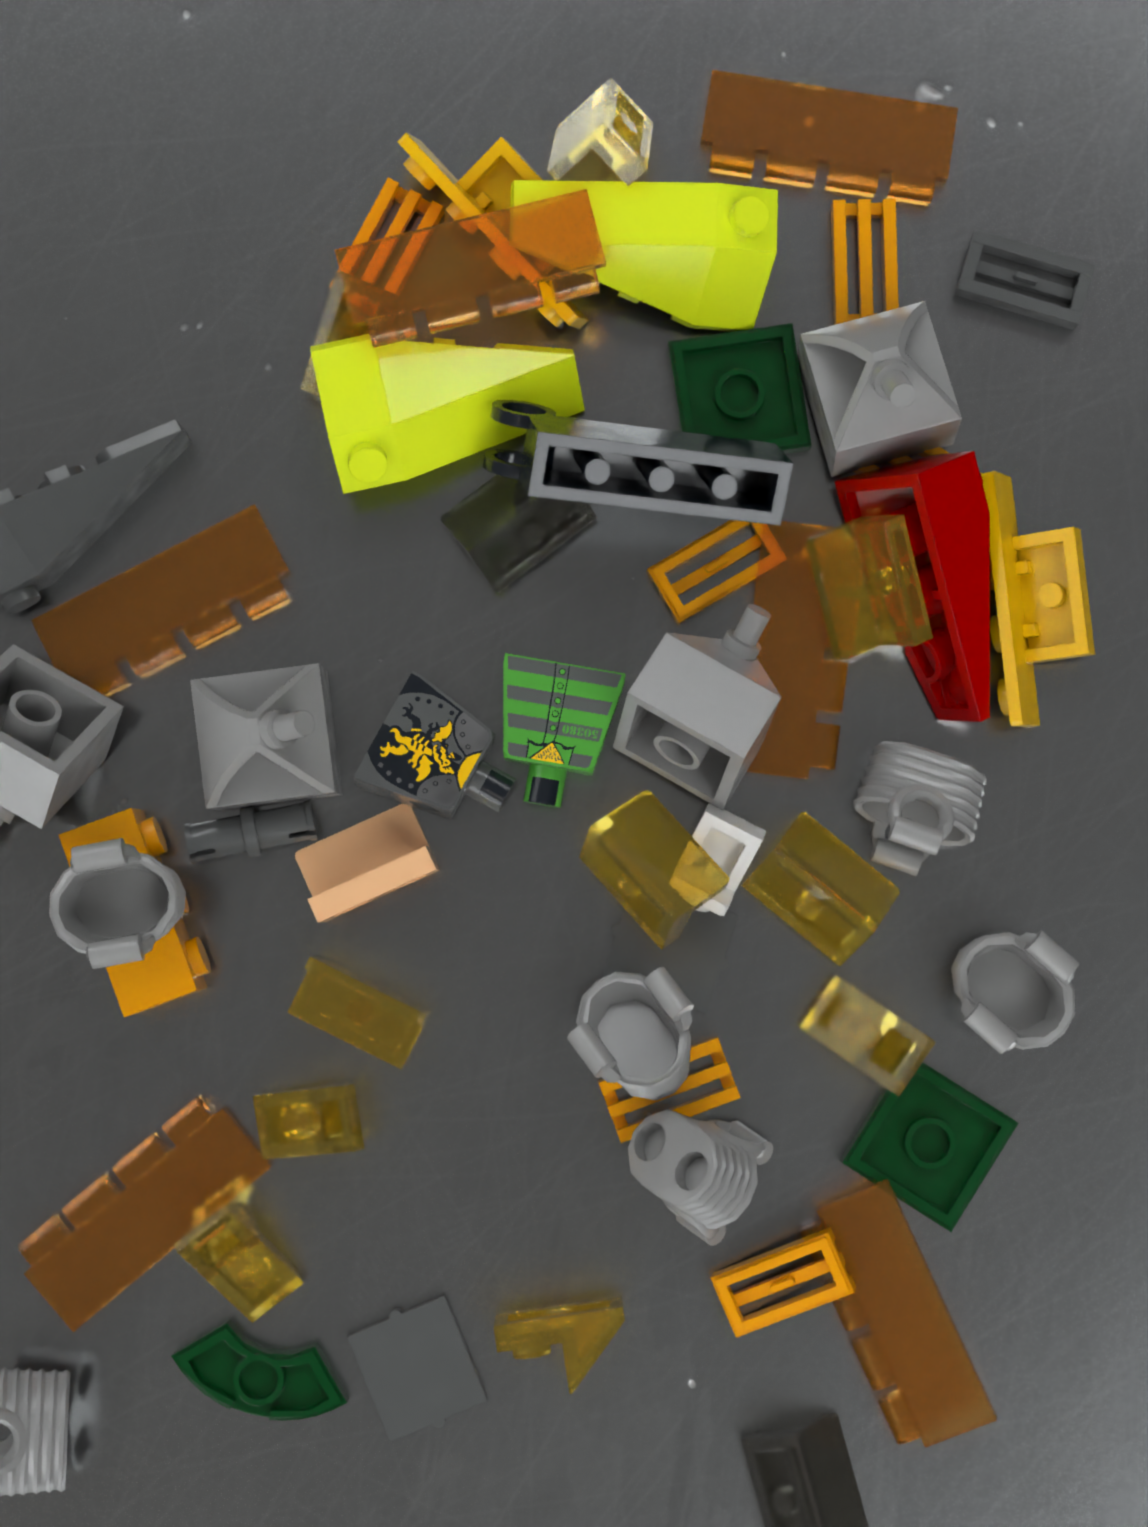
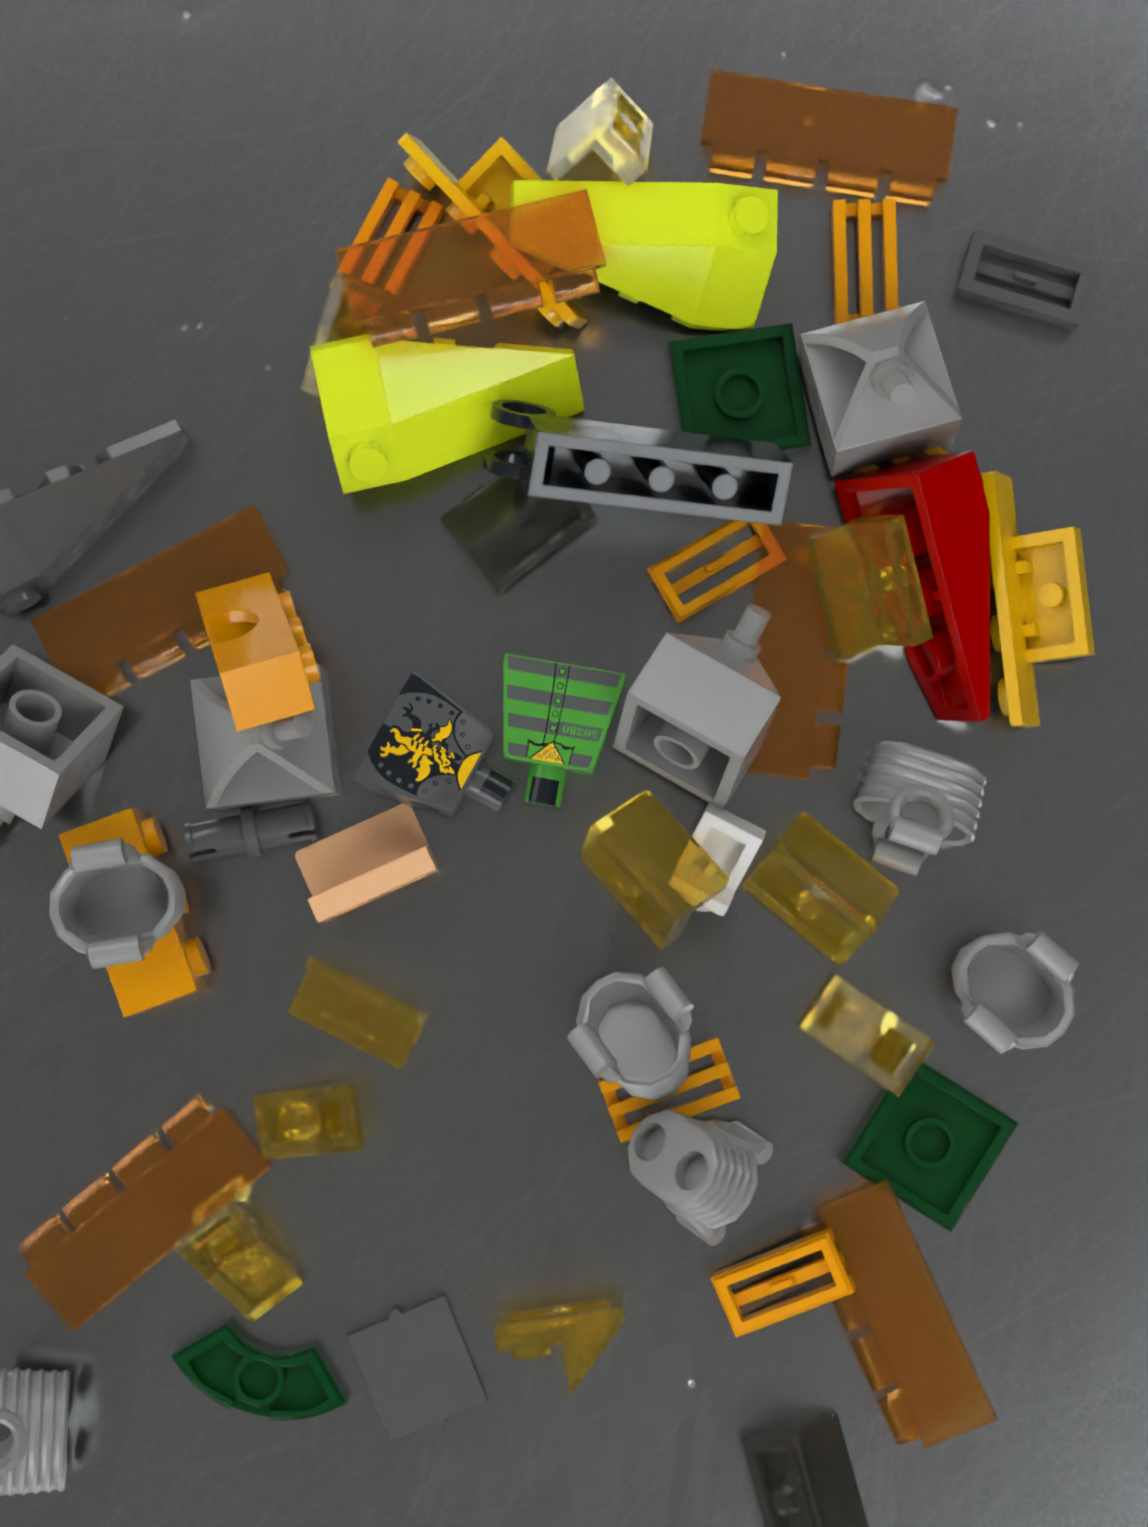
(259, 650): none -> light orange arch

